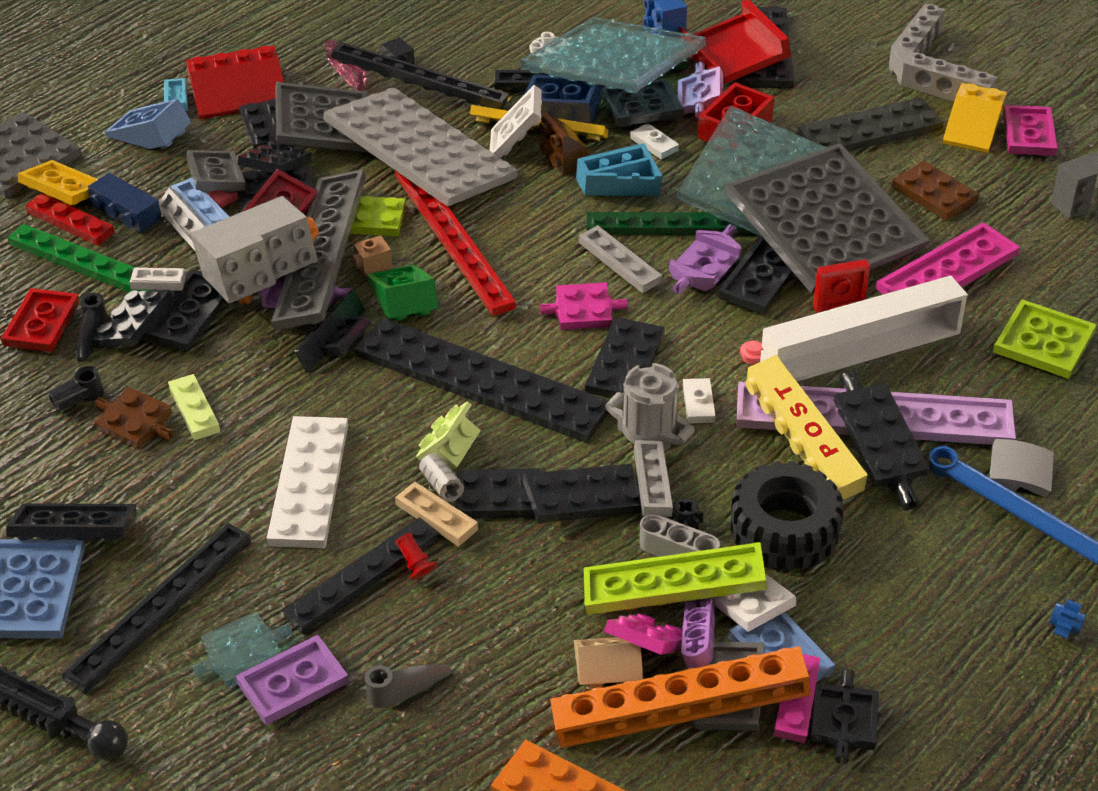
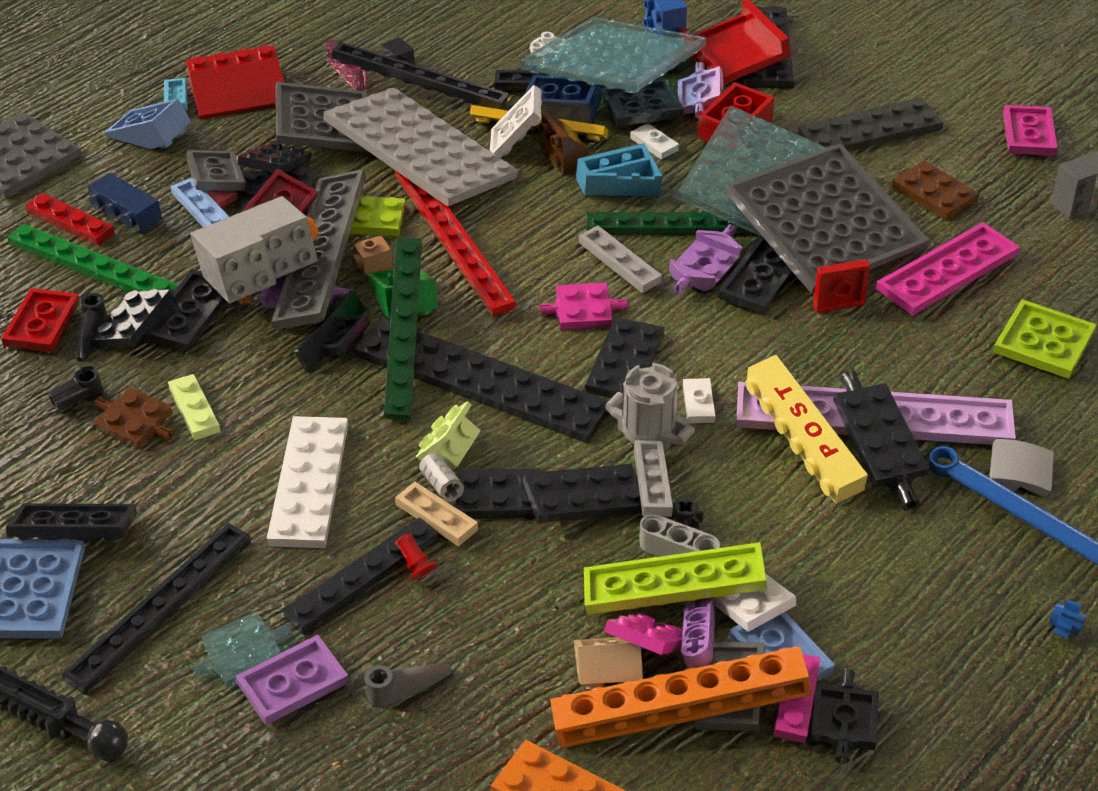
(58, 181): yellow plate -> none
(158, 278): white plate -> none
(180, 214): light grey plate -> none
(259, 122): black plate -> none
(403, 329): none -> dark green plate
(751, 352): coral plate -> none
(794, 489): black tyre -> none
(867, 329): white piece -> none
(927, 73): light grey brick -> none
(975, 117): yellow slope -> none

